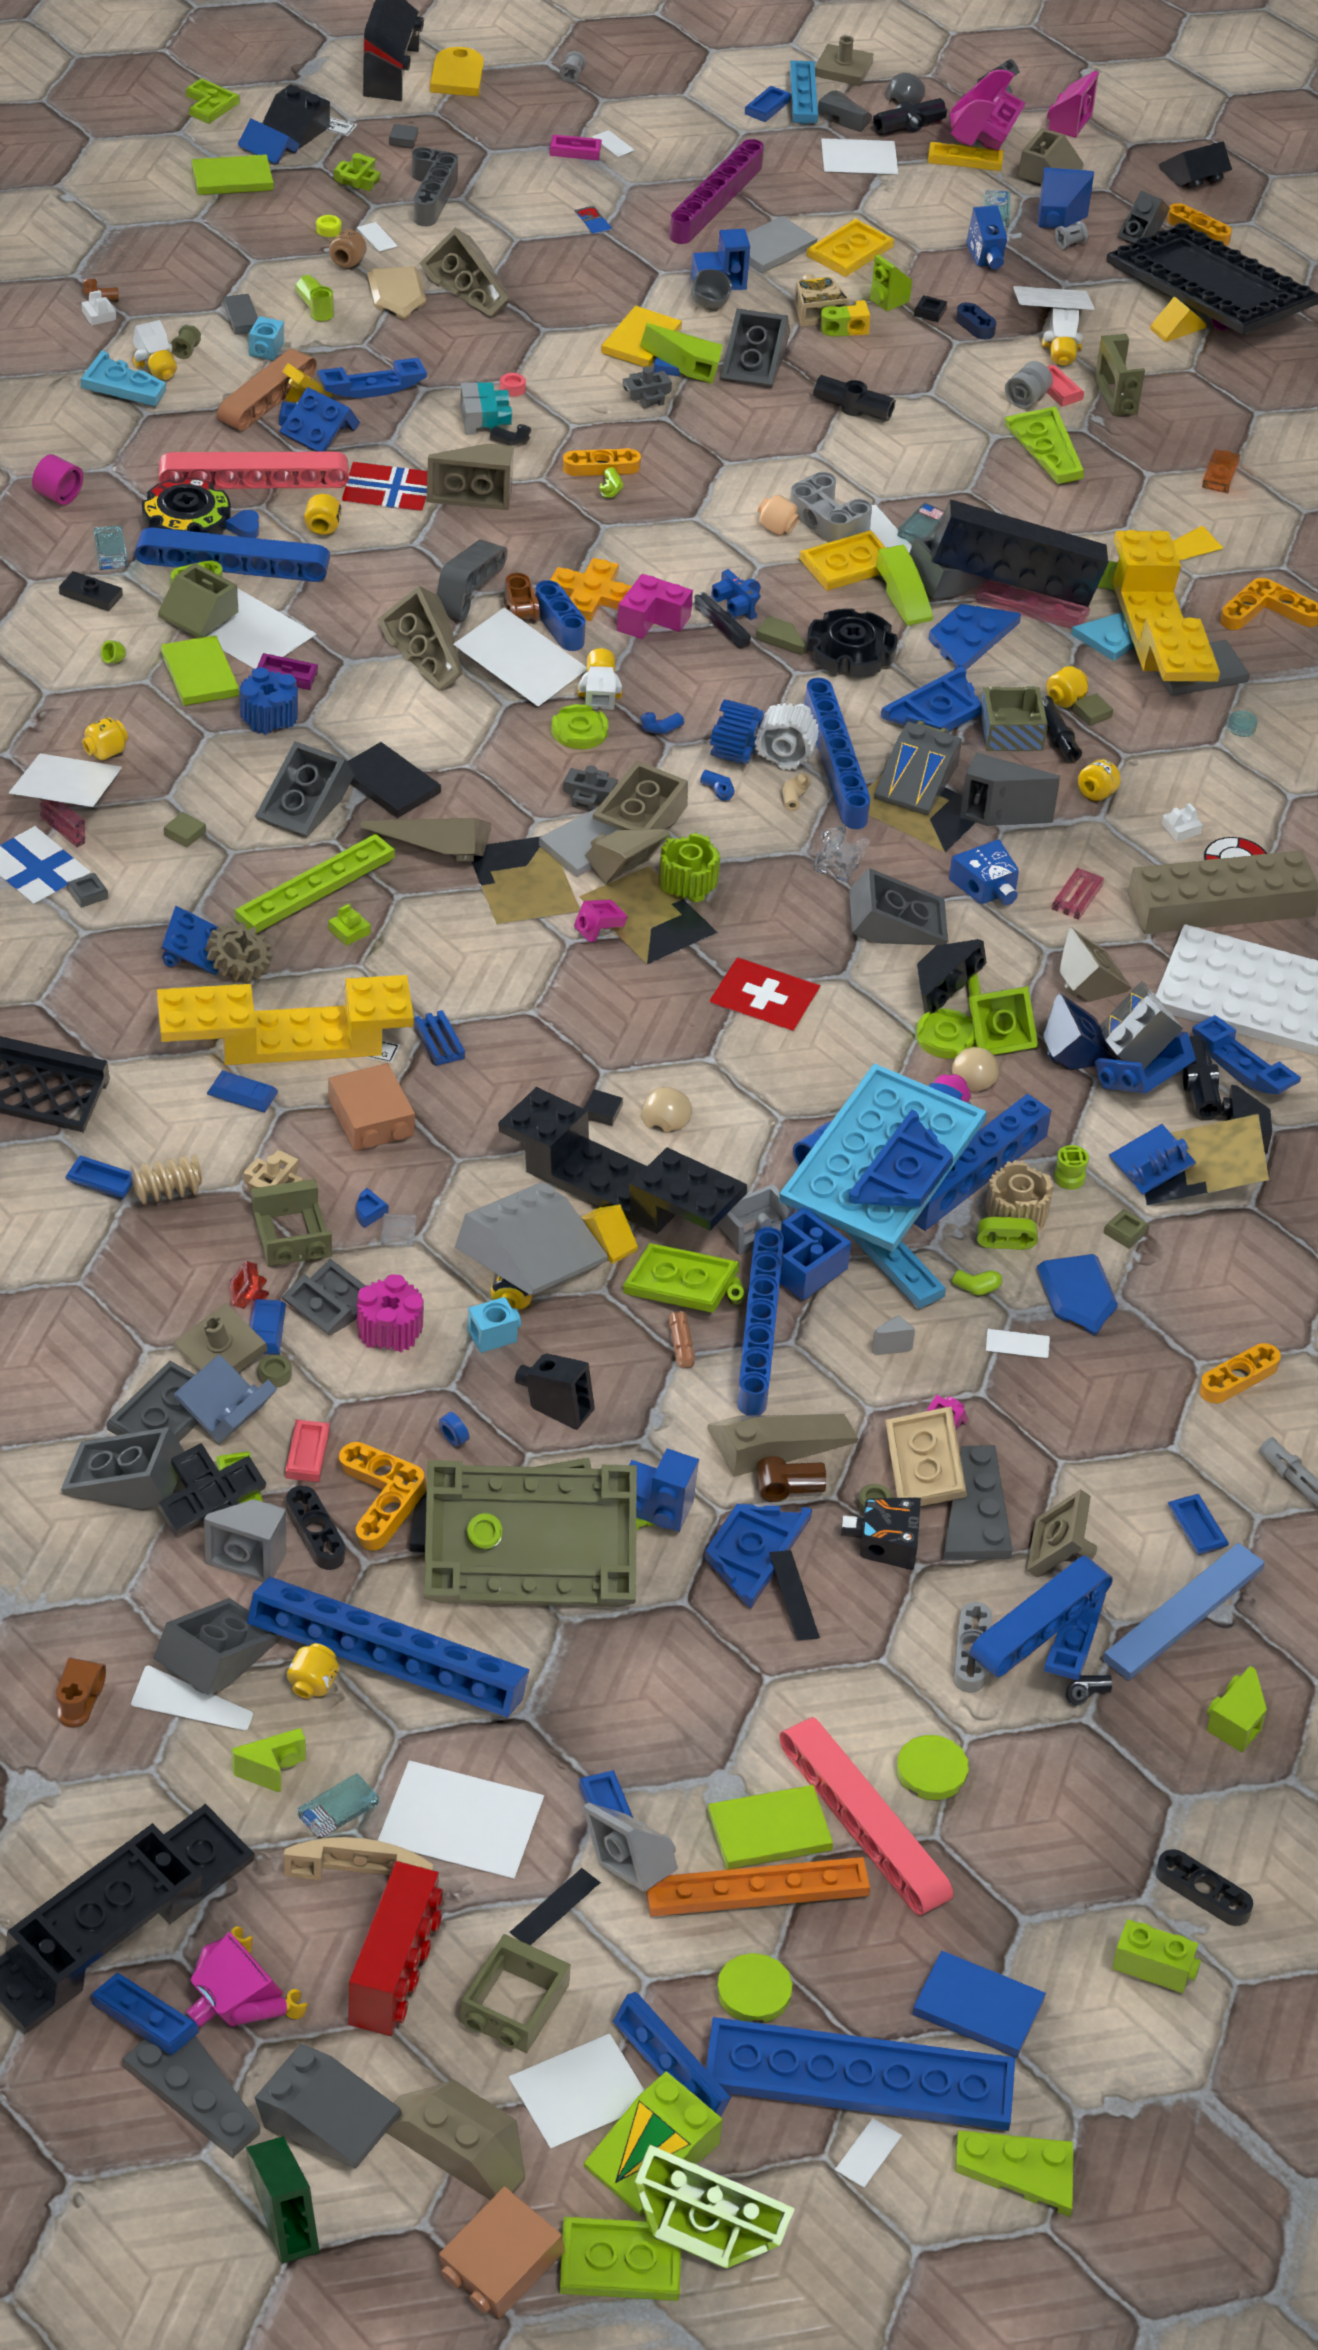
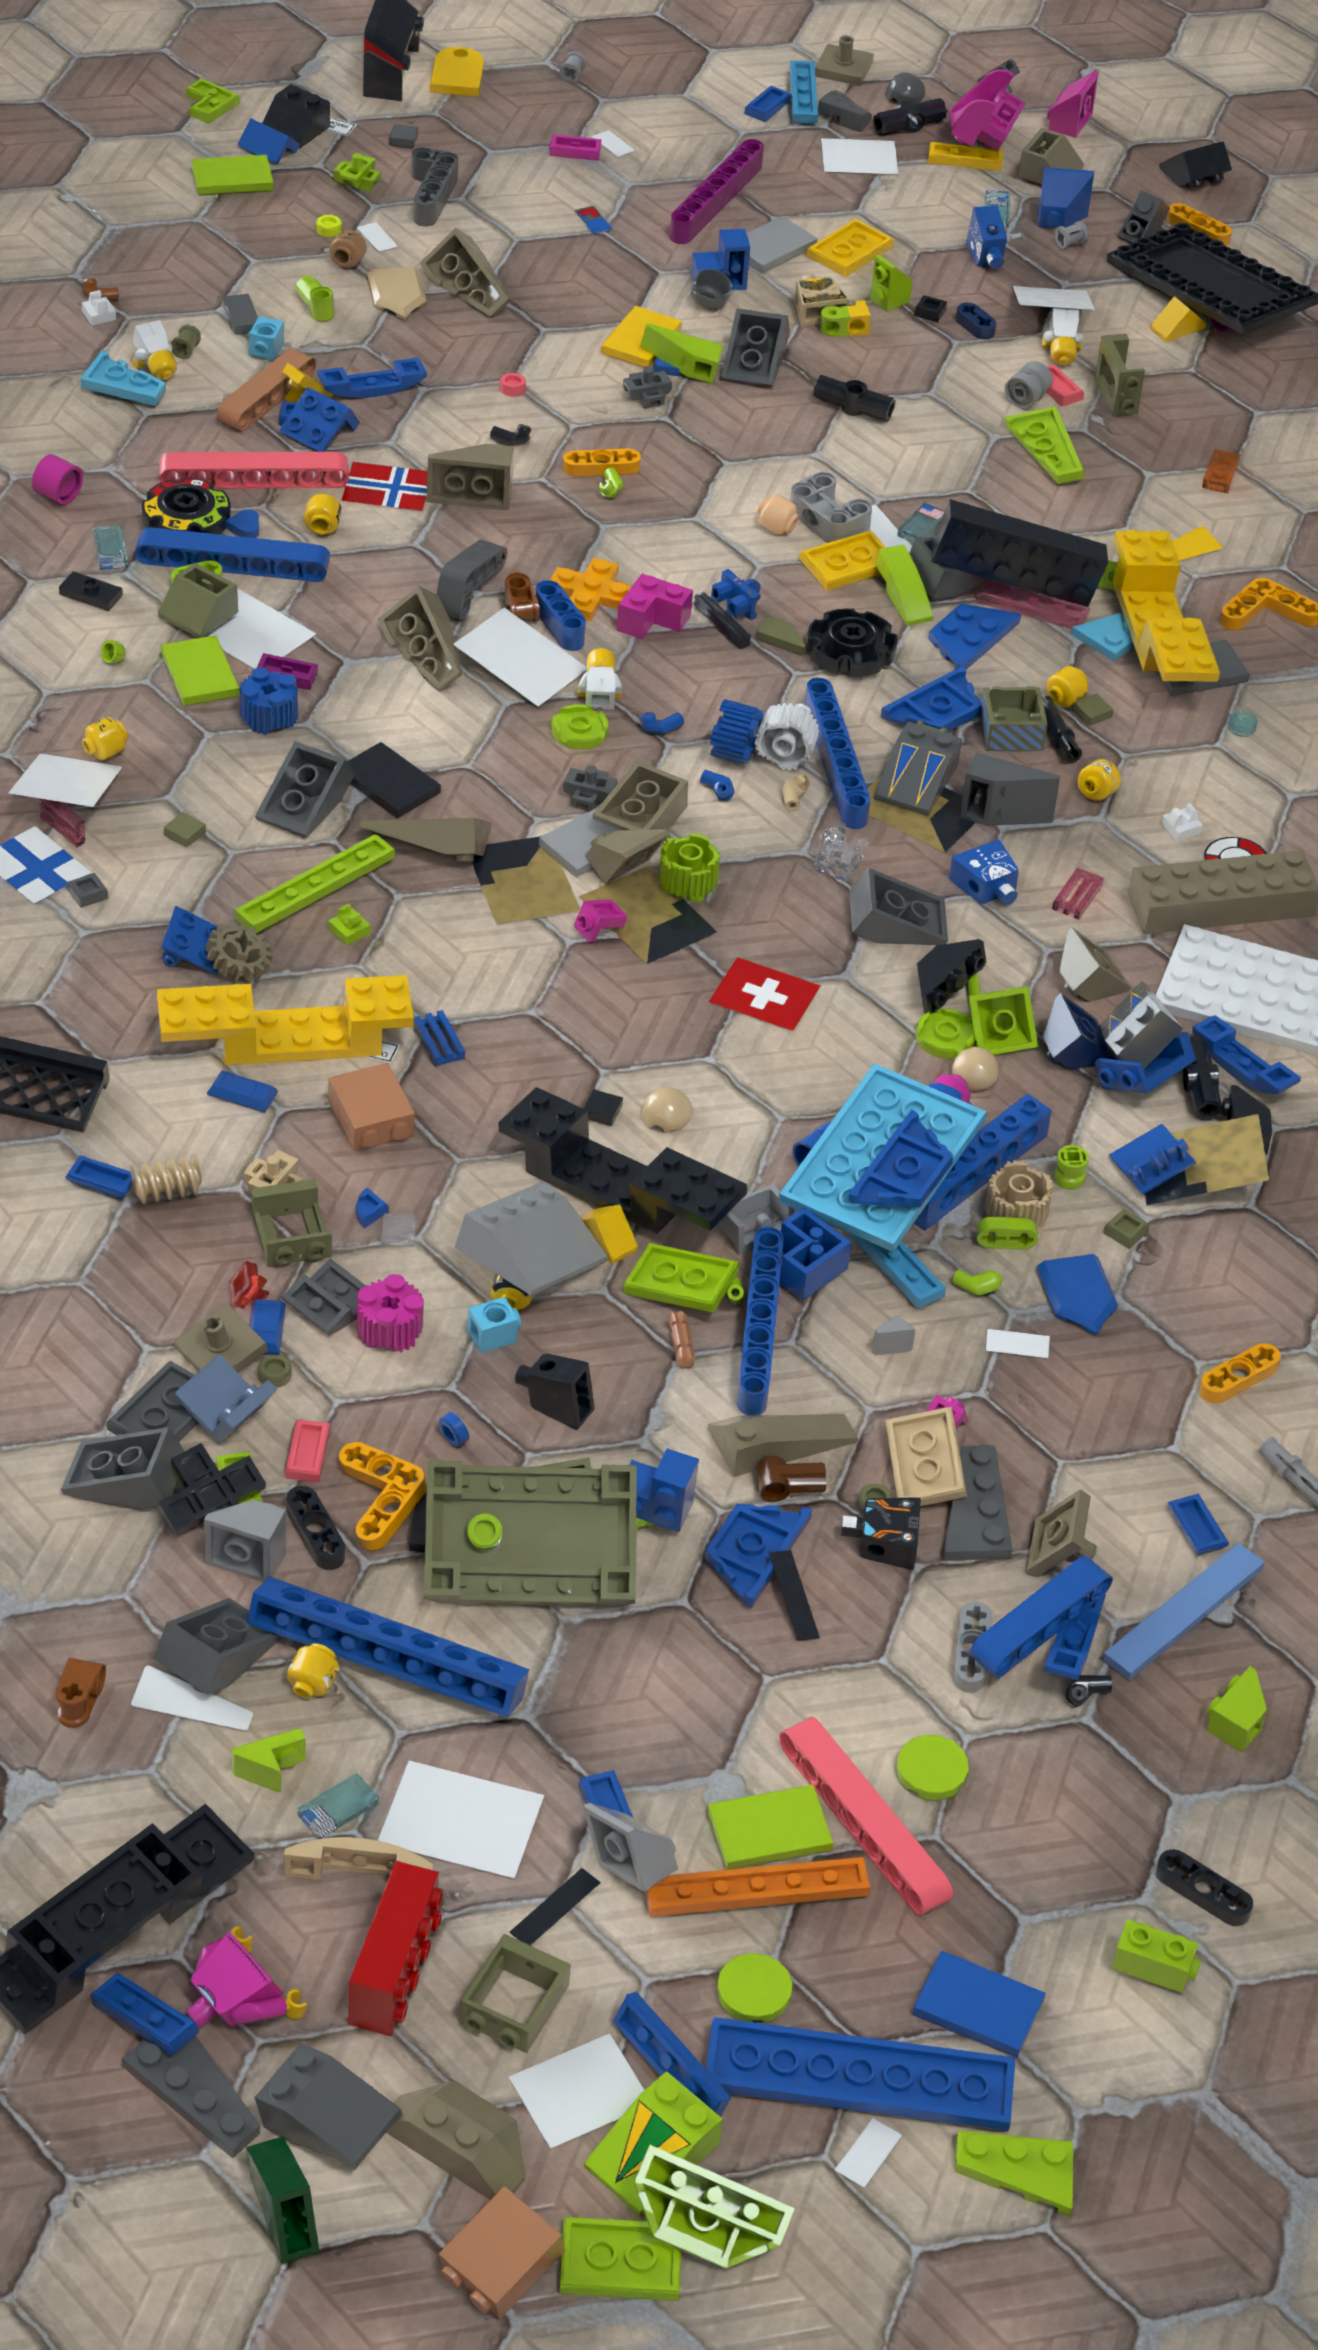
(484, 406): hips -> none

